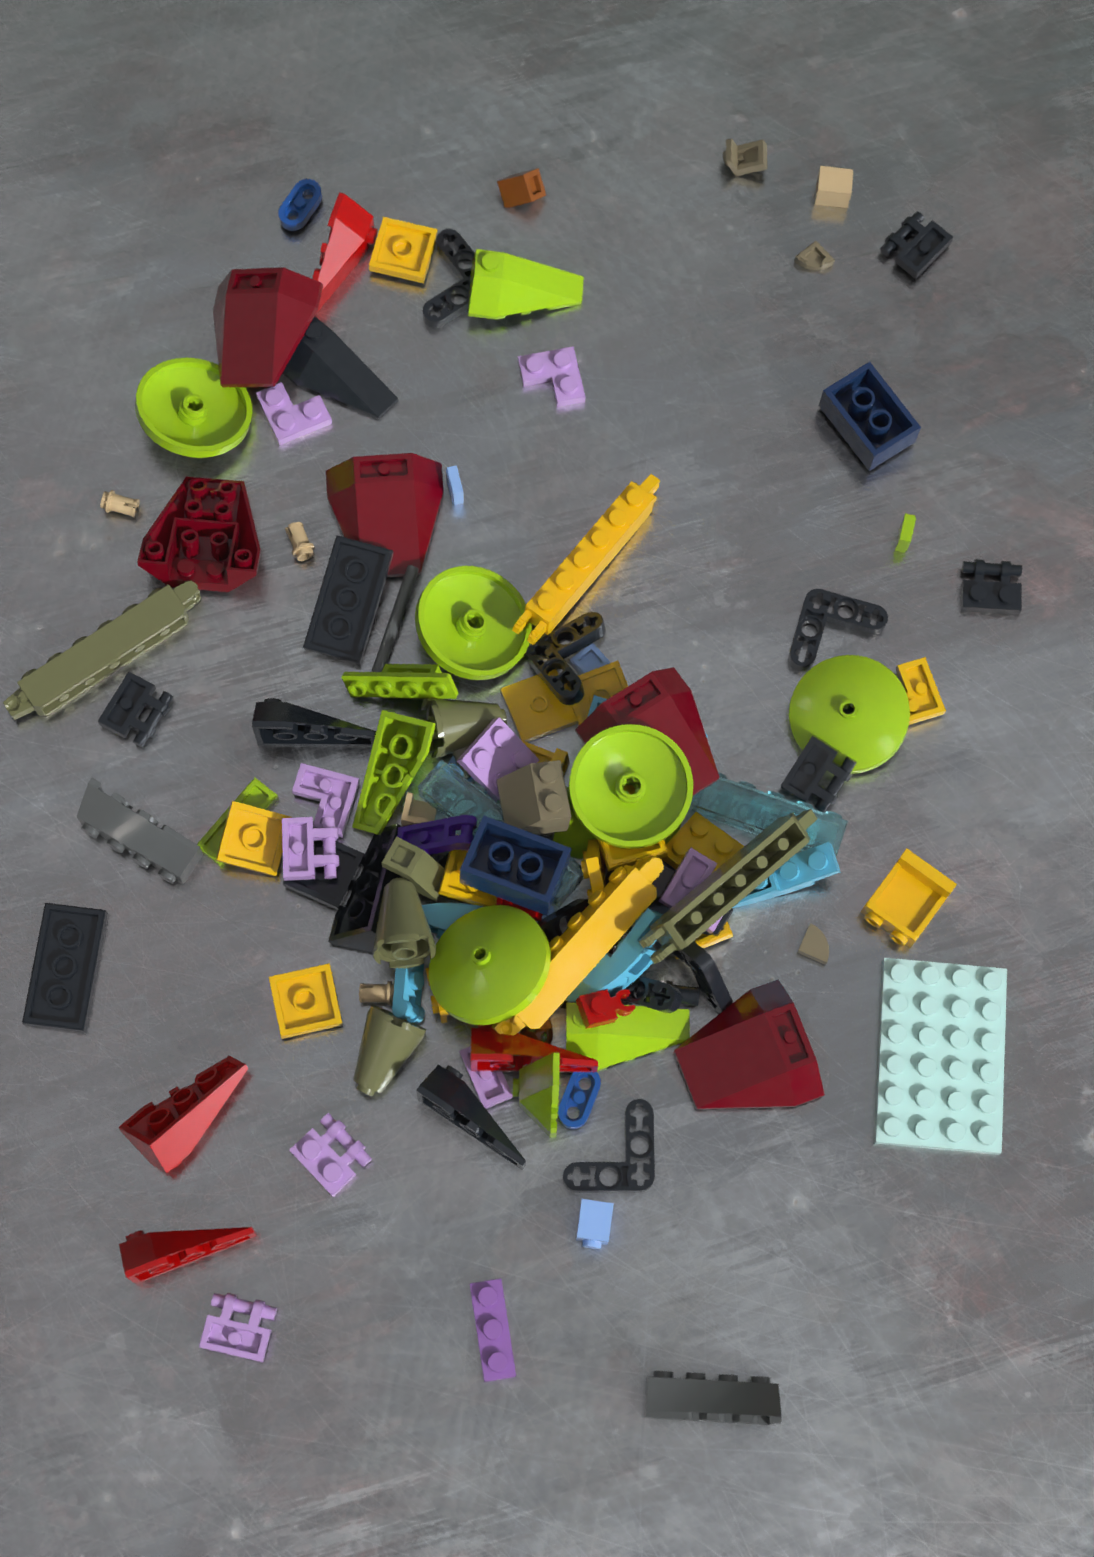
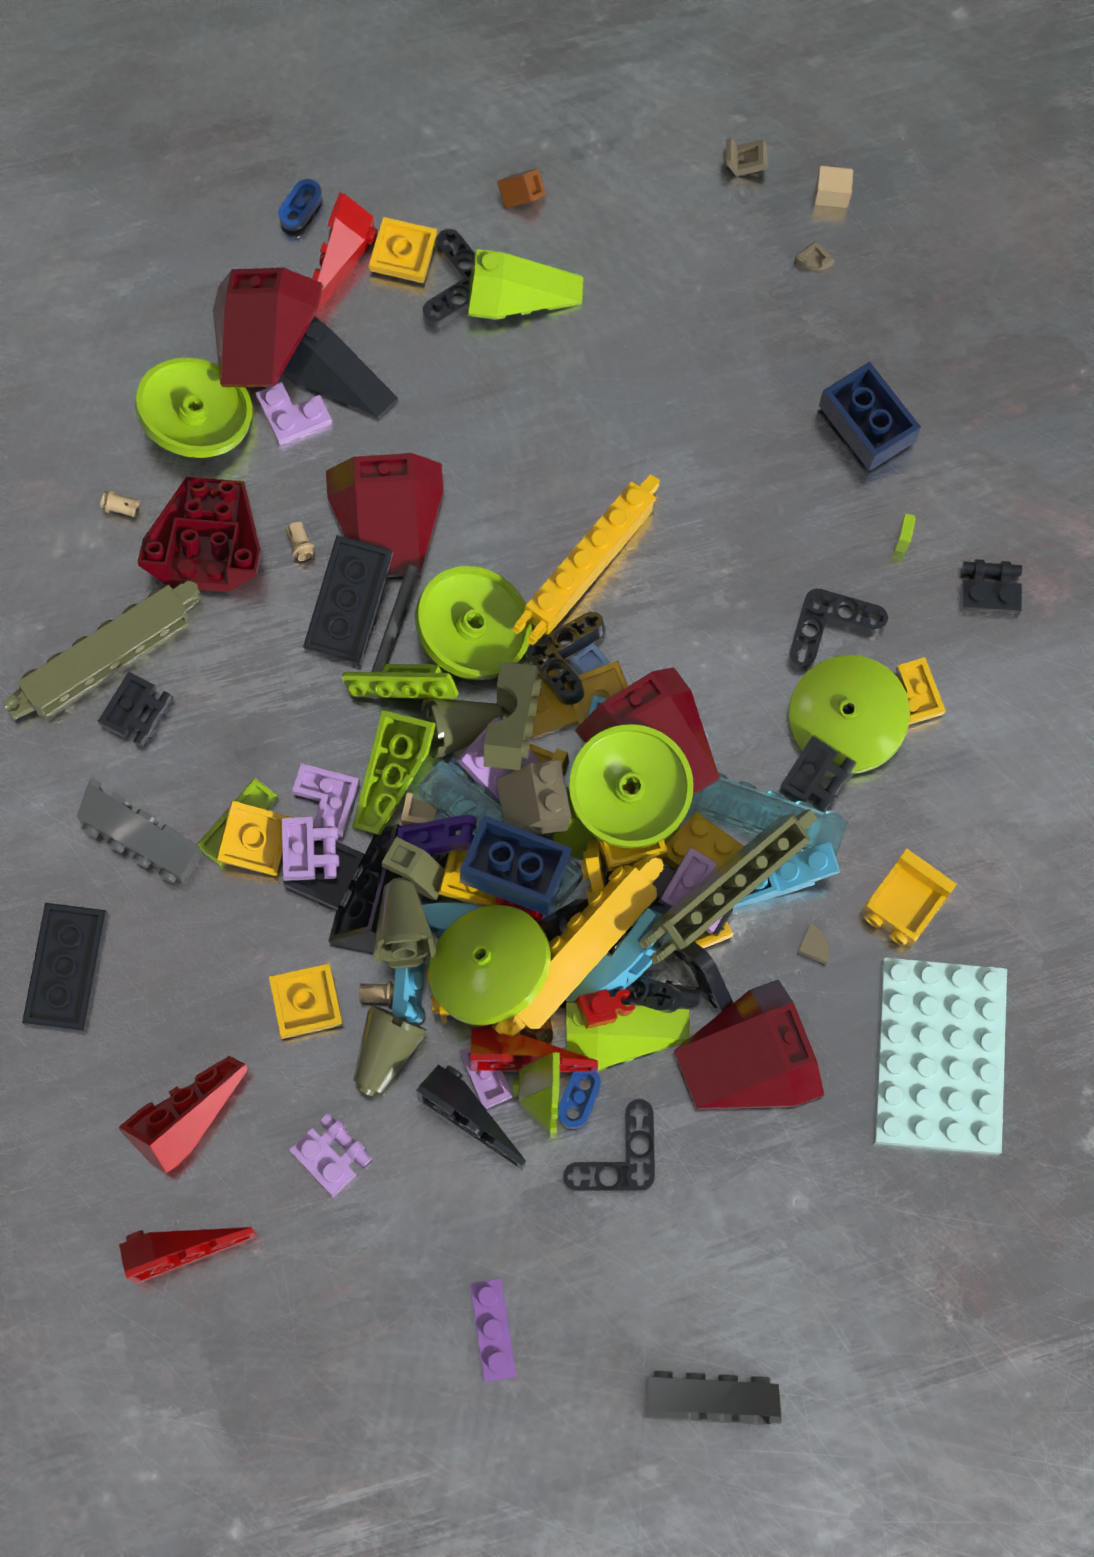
(234, 1337): lavender plate -> none
(291, 725): black wedge -> none
(454, 485): light blue tile -> none
(506, 739): none -> olive arch
(557, 367): lavender plate -> none
(594, 1223): light blue brick -> none
(922, 250): black plate -> none

